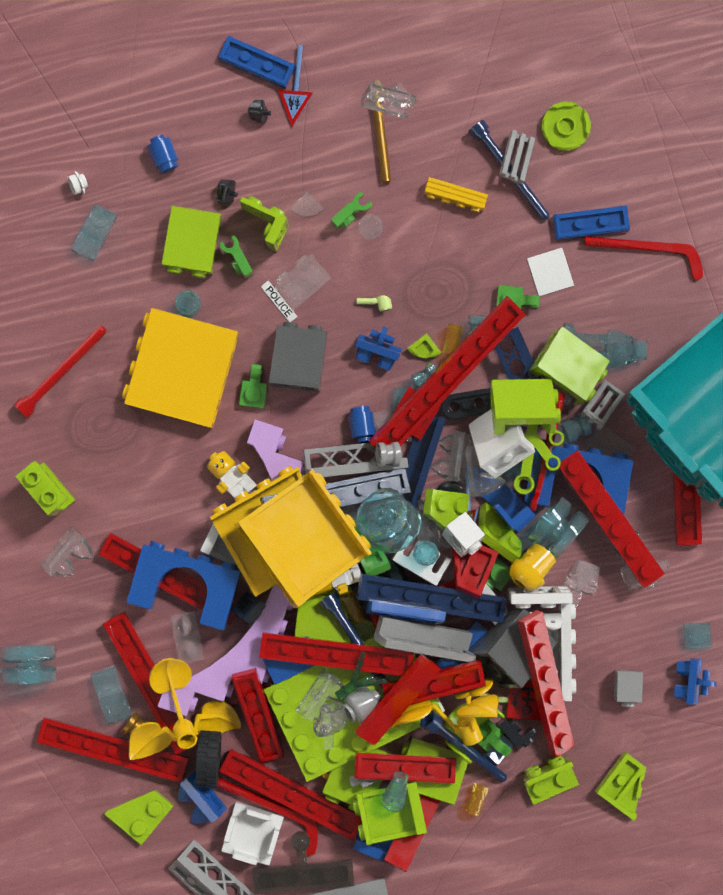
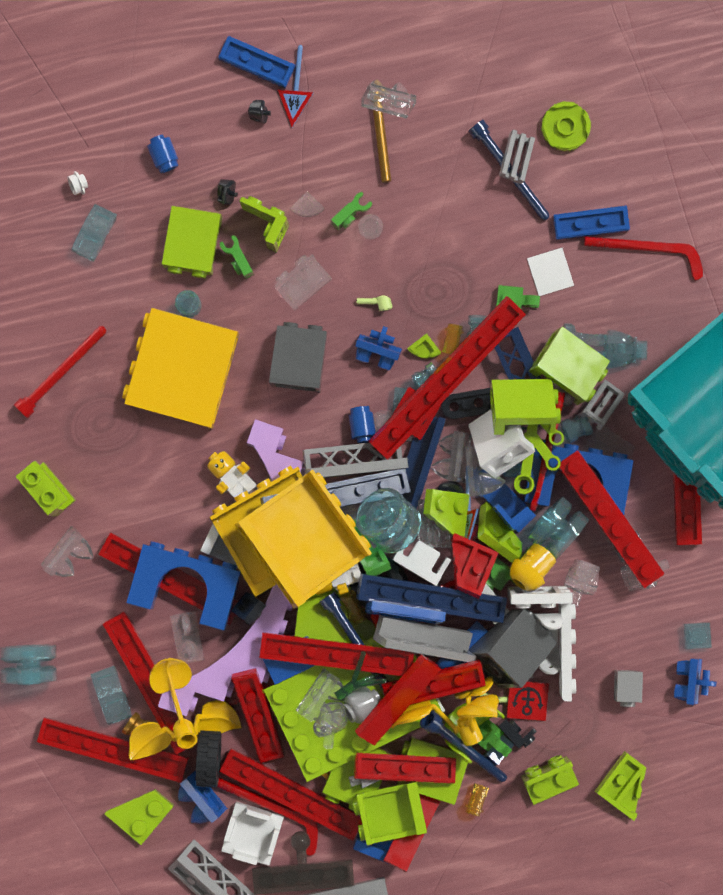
(253, 392): bright green plate -> none
(279, 301): white sticker -> none
(388, 454): light grey wheel -> none
(395, 794): clear light blue cone -> none
(425, 553): clear light blue wheel -> none
(455, 194): yellow piece -> none
(464, 535): white brick -> none
(546, 683): plate -> none

